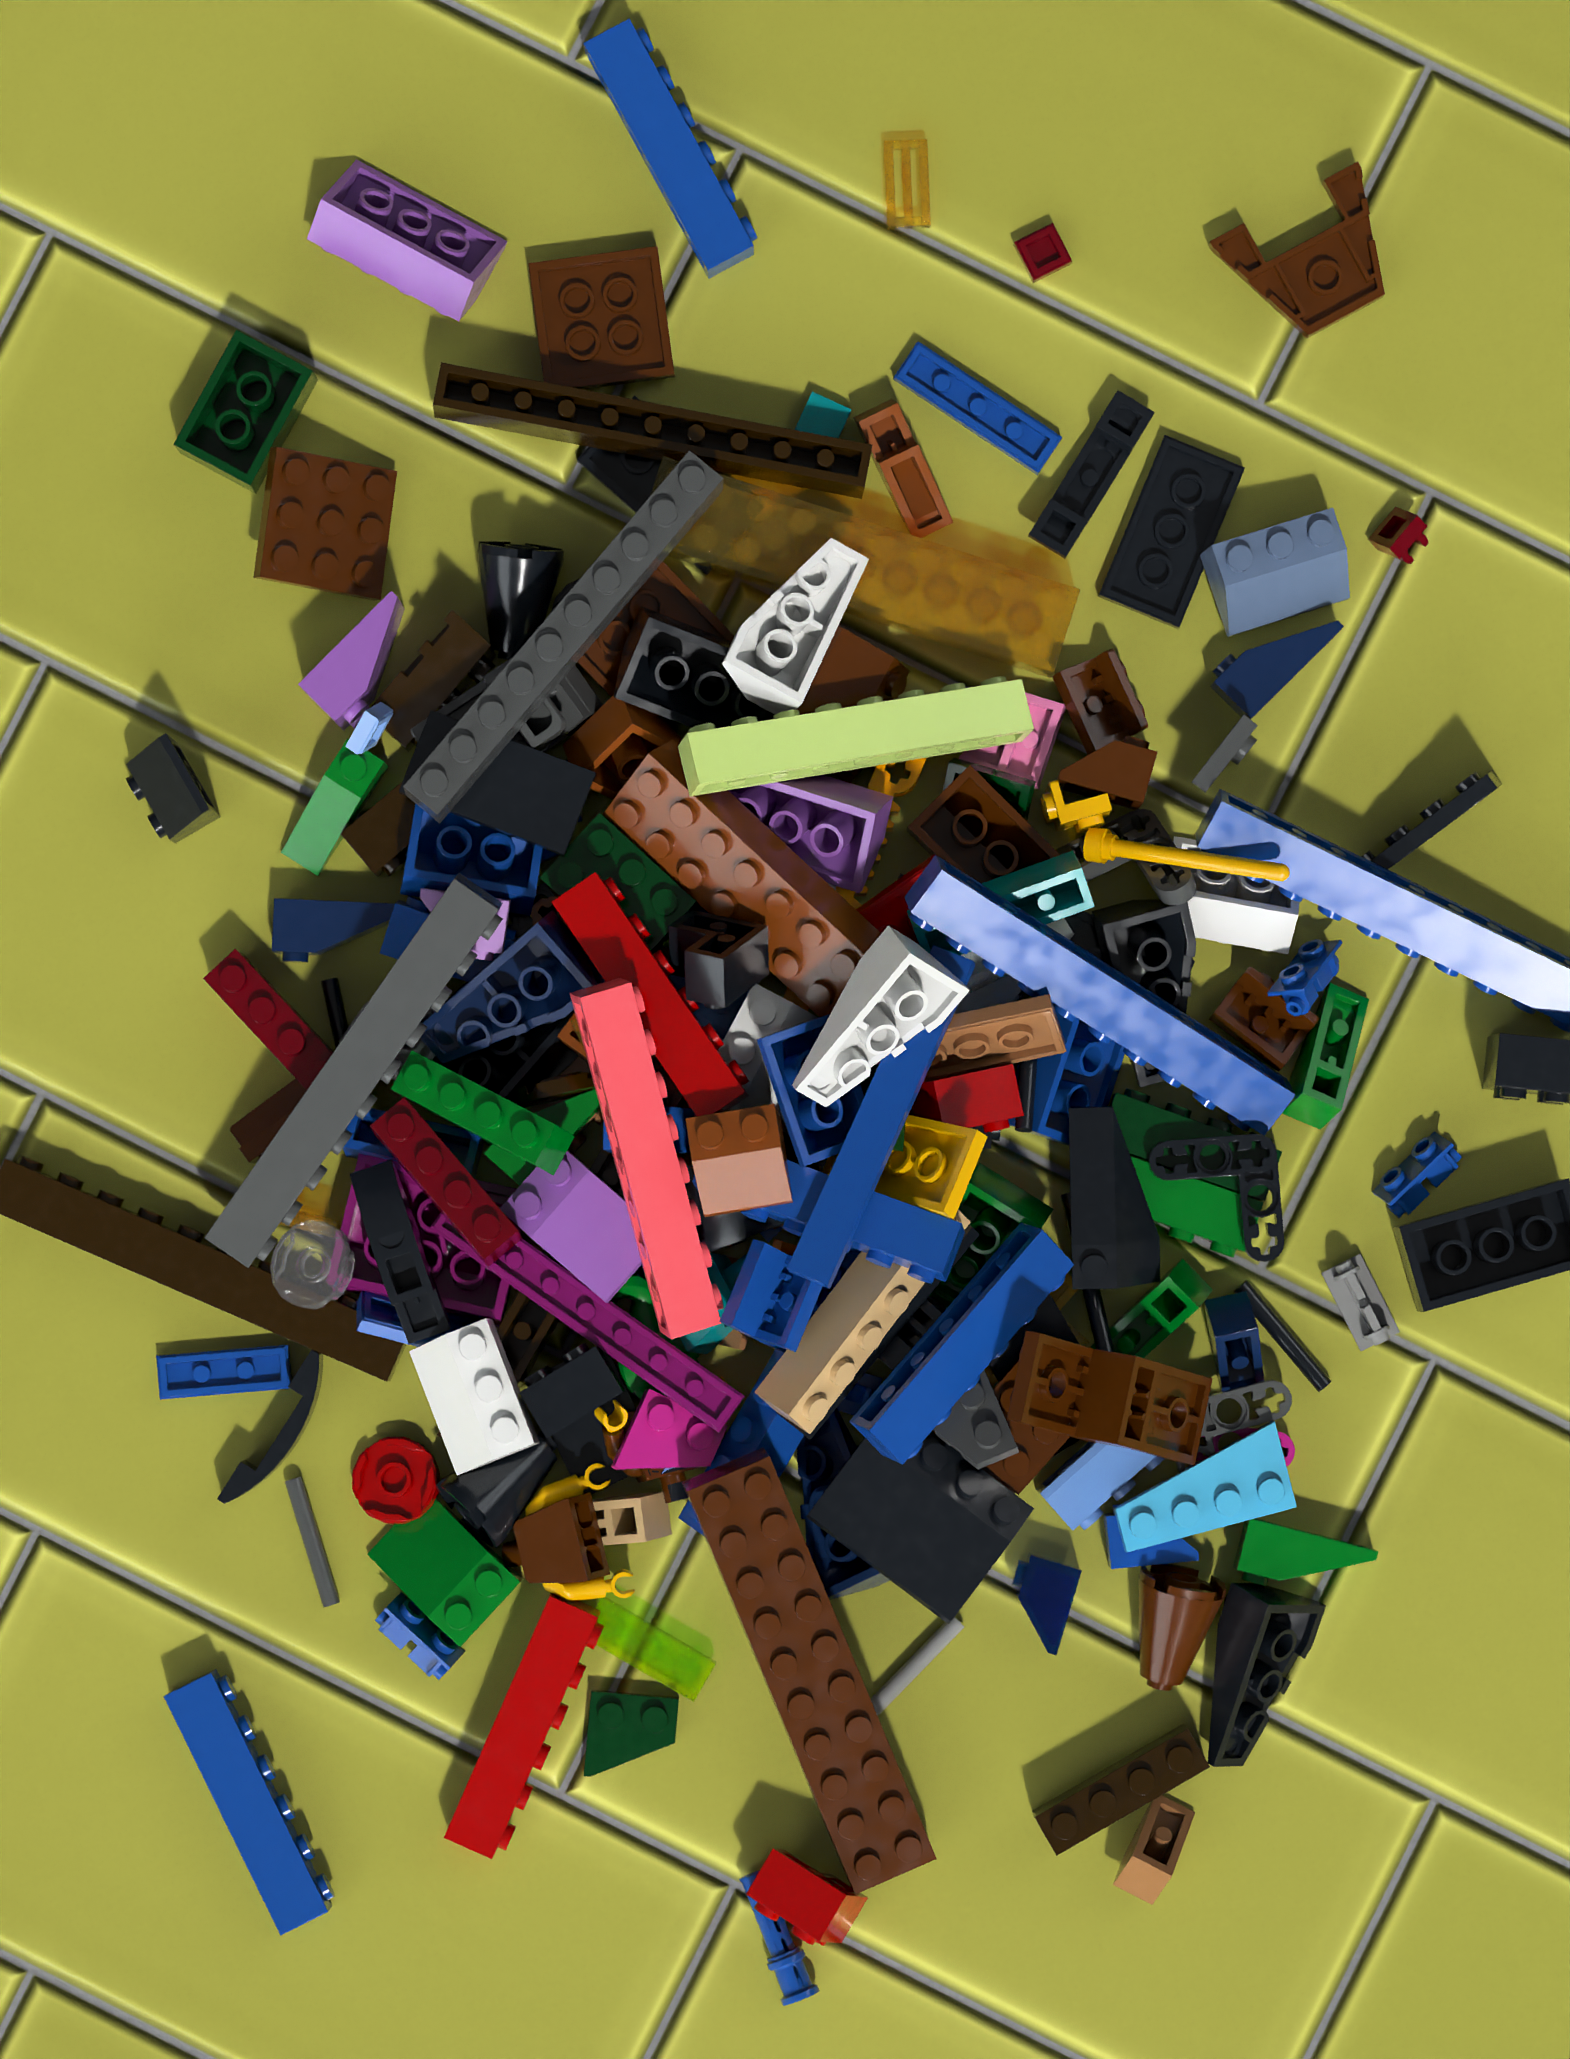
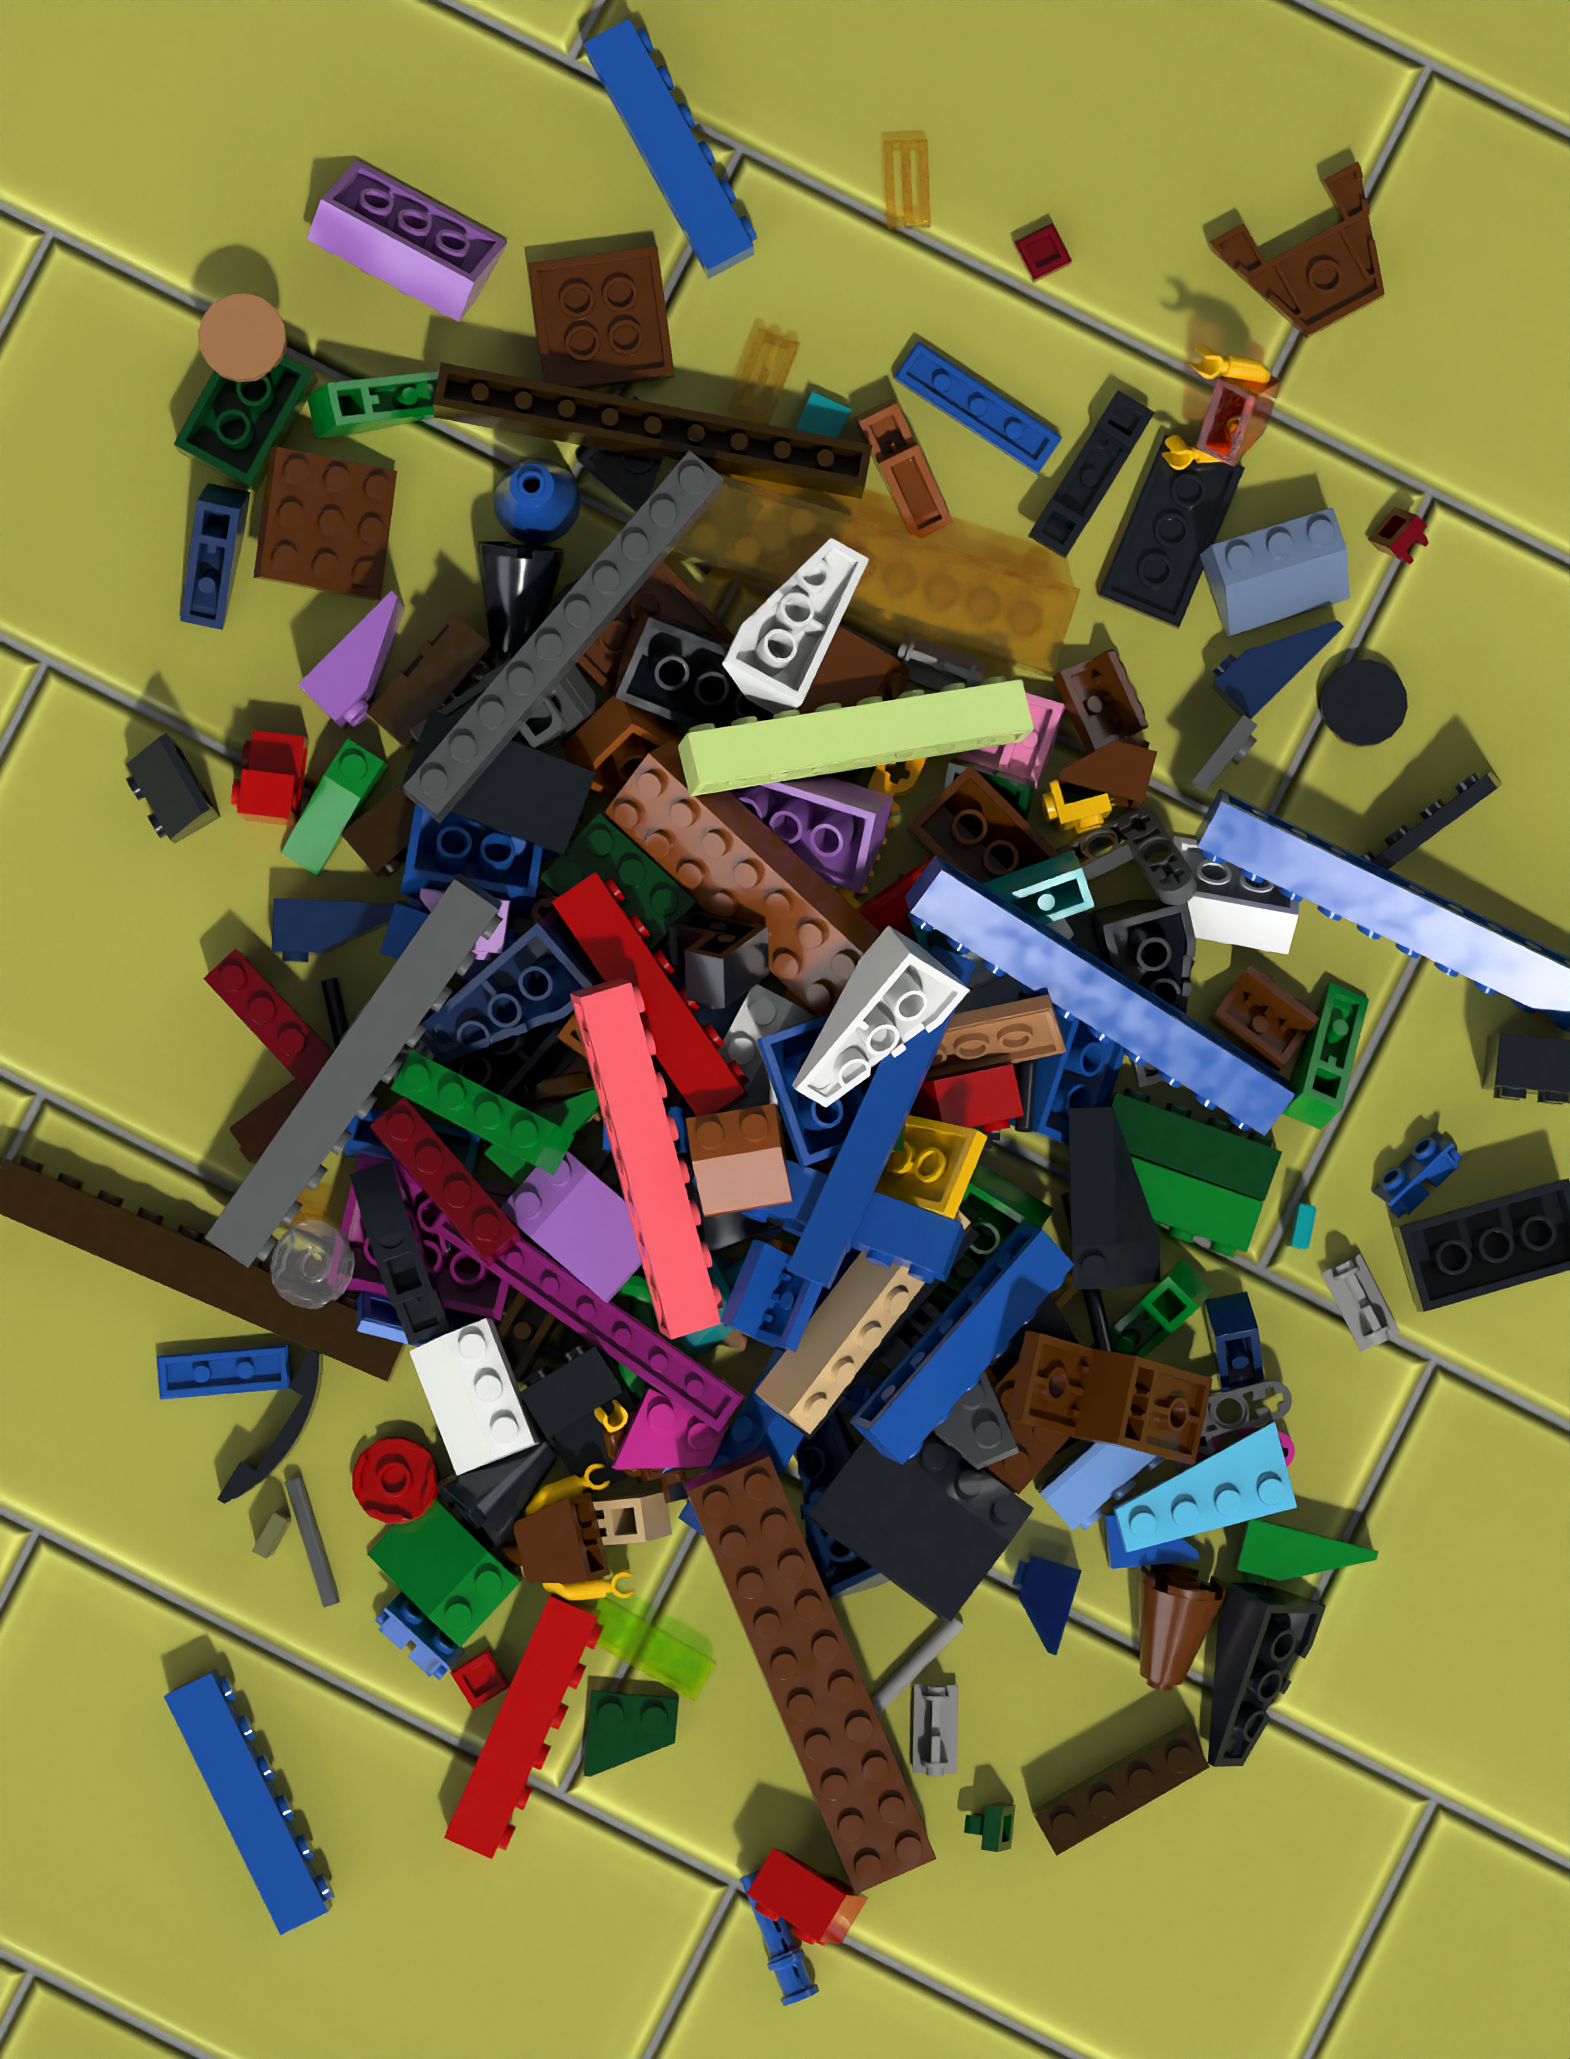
(214, 554): none -> dark blue slope
(242, 337): none -> medium nougat tile
(272, 1534): none -> olive tile
(274, 778): none -> red brick
(370, 728): light blue tile -> none
(372, 403): none -> green slope
(480, 1678): none -> red tile
(542, 514): none -> blue cone
(776, 343): none -> clear yellow tile
(935, 1729): none -> light grey hinge
(938, 665): none -> light grey hinge
(994, 1826): none -> dark green tile
(1102, 846): yellow piece -> none
(1154, 1849): medium nougat slope -> none
(1235, 413): none -> clear red torso
(1247, 1177): black beam -> none
(1285, 1338): black bar -> none
(1302, 1226): none -> teal tile
(1307, 975): blue hinge -> none
(1363, 703): none -> black tile

